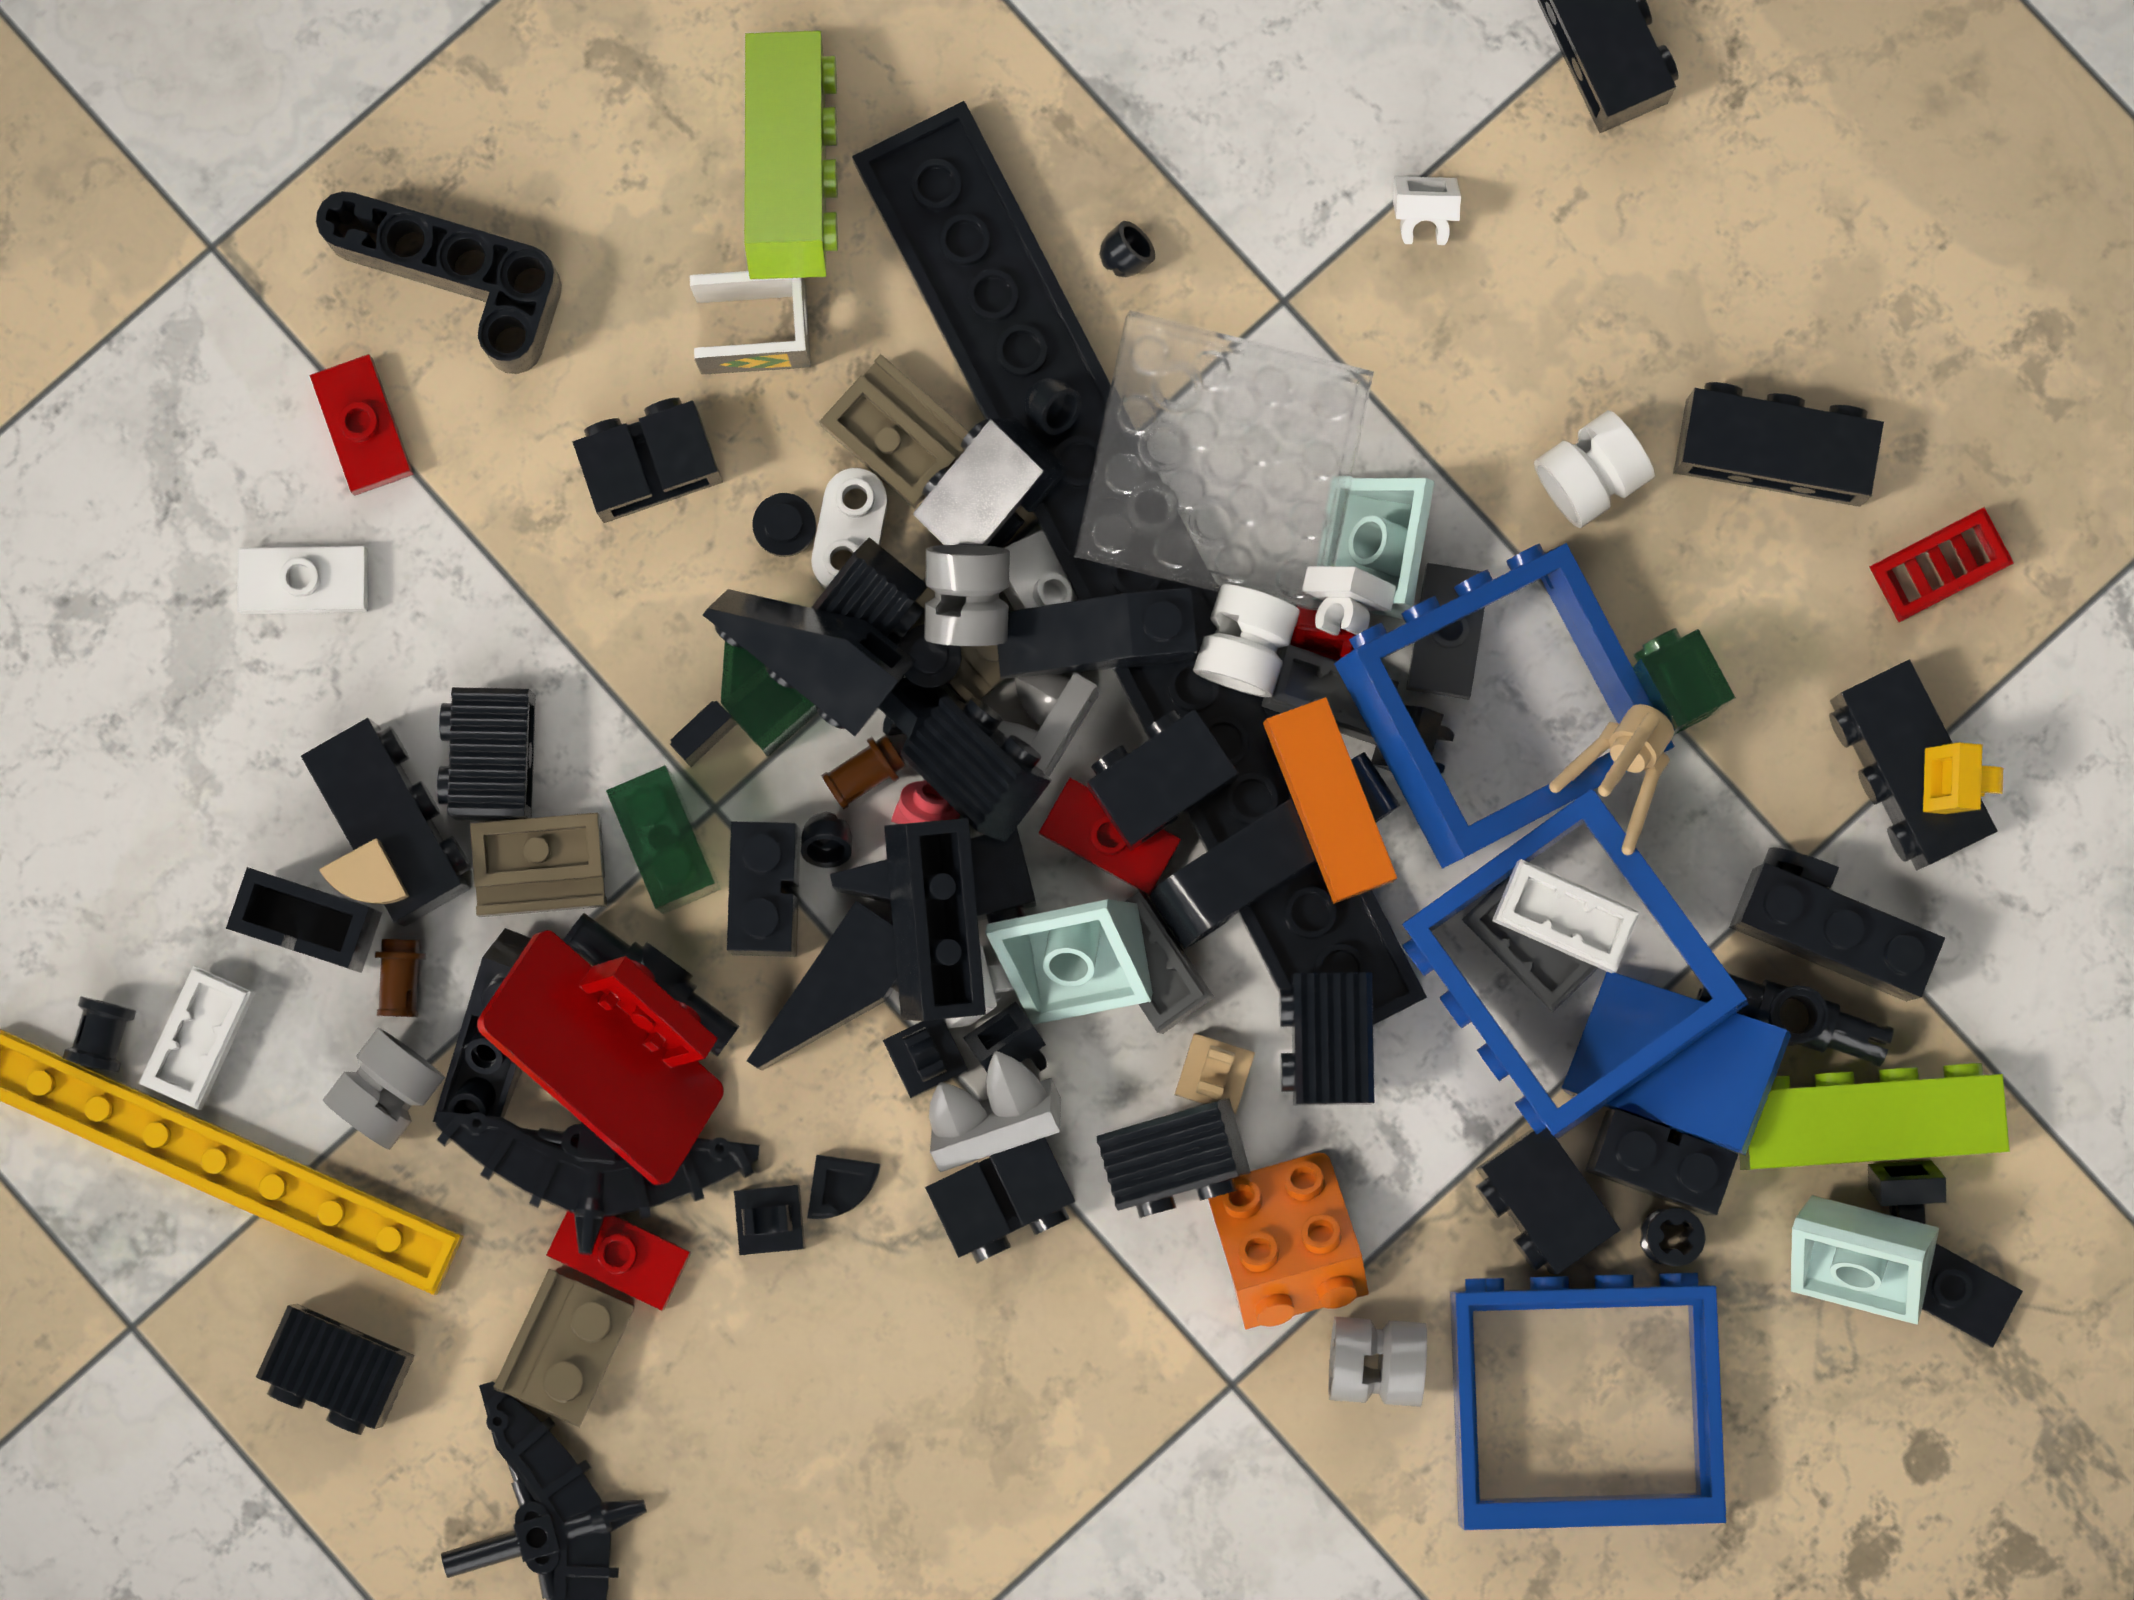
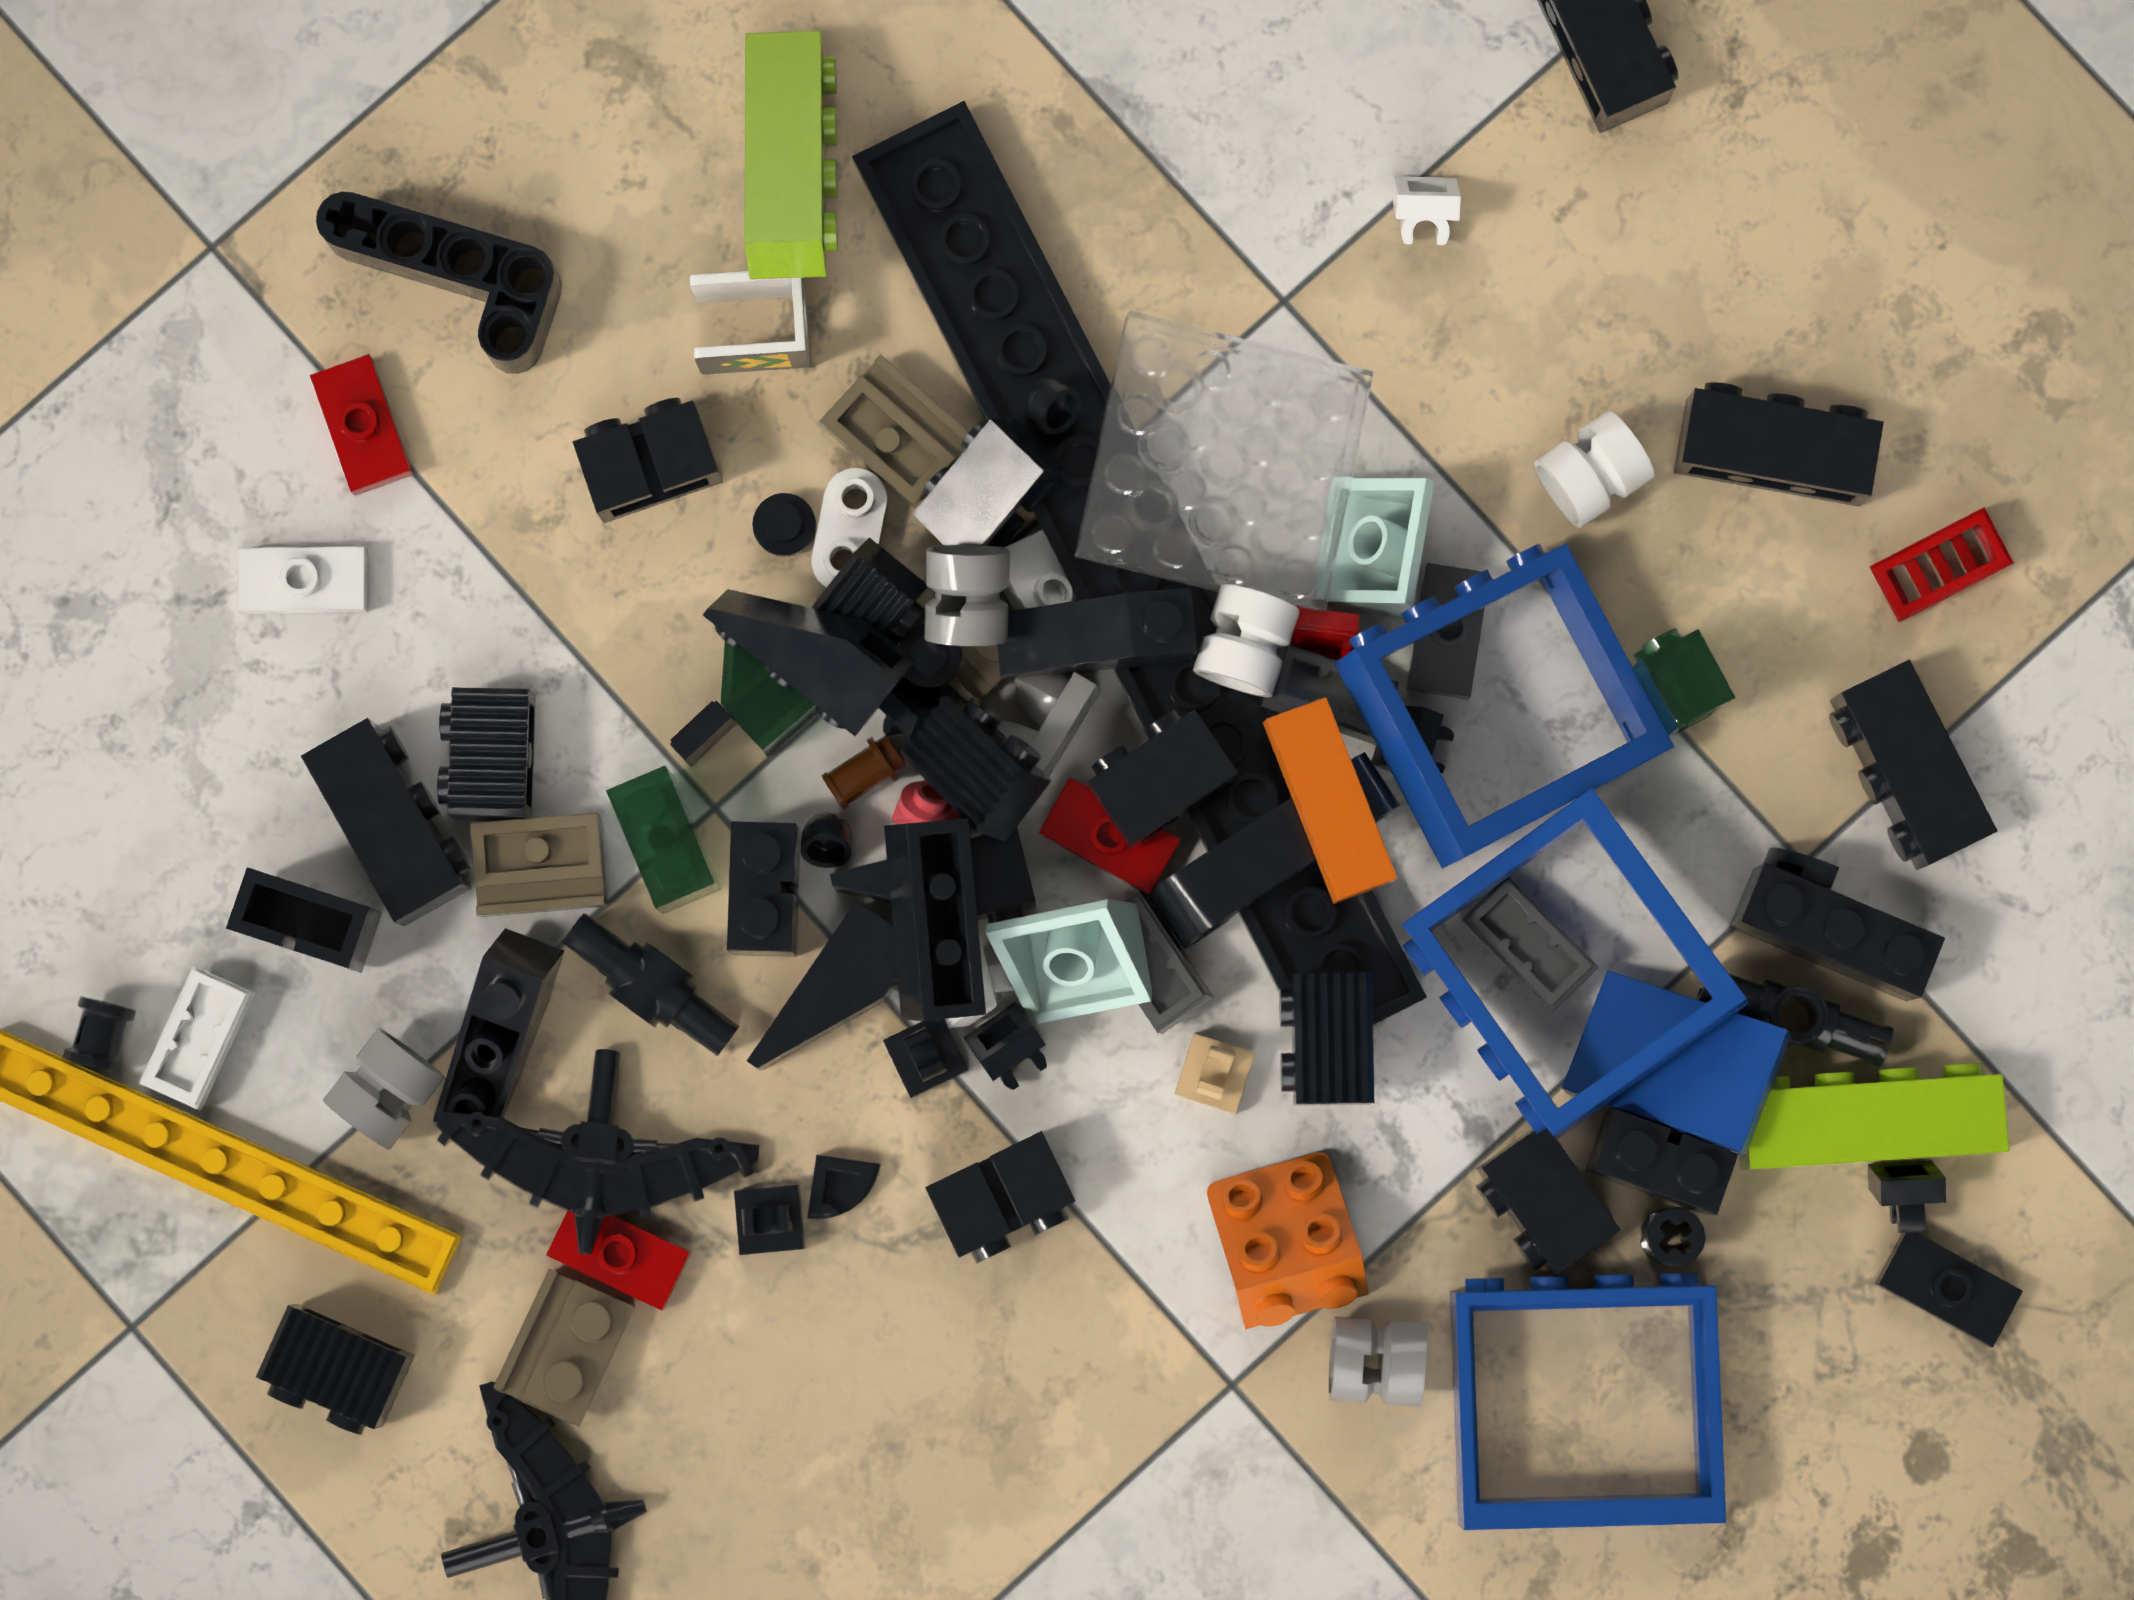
(366, 875): tan tile -> none
(399, 977): reddish brown pin -> none
(608, 1050): red bracket -> none
(1014, 1114): light grey tile -> none
(1126, 250): black hinge -> none
(1172, 1156): black brick -> none
(1346, 597): white tile -> none
(1566, 916): white plate -> none
(1634, 746): tan plant -> none
(1862, 1258): light aqua slope -> none
(1957, 779): yellow tile -> none

